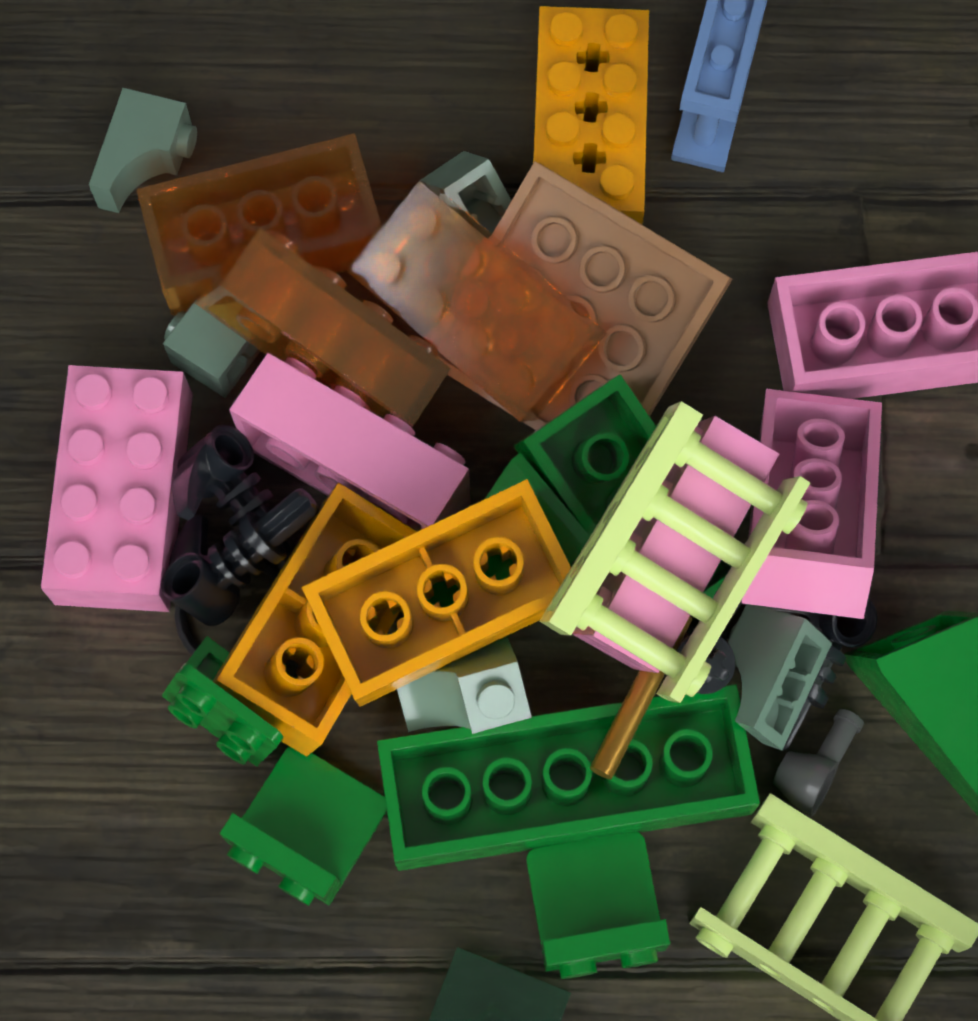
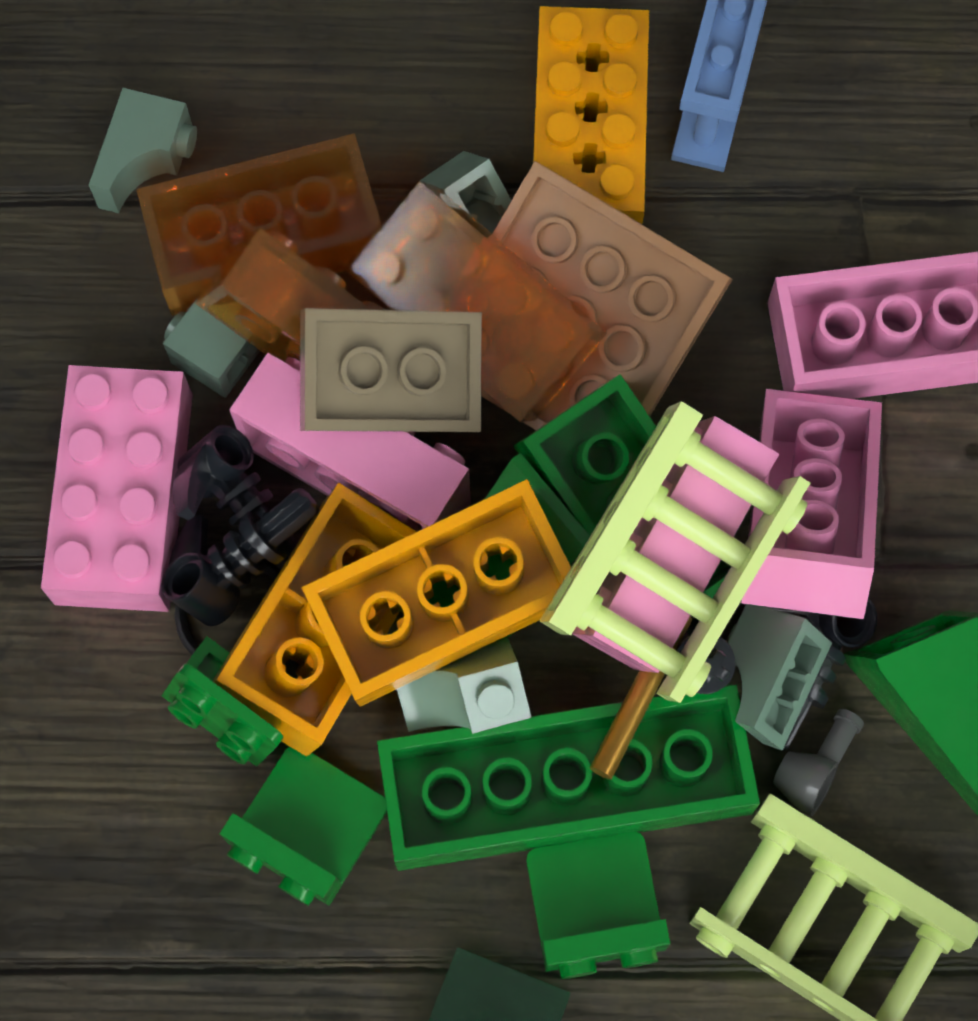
(390, 370): none -> dark tan plate

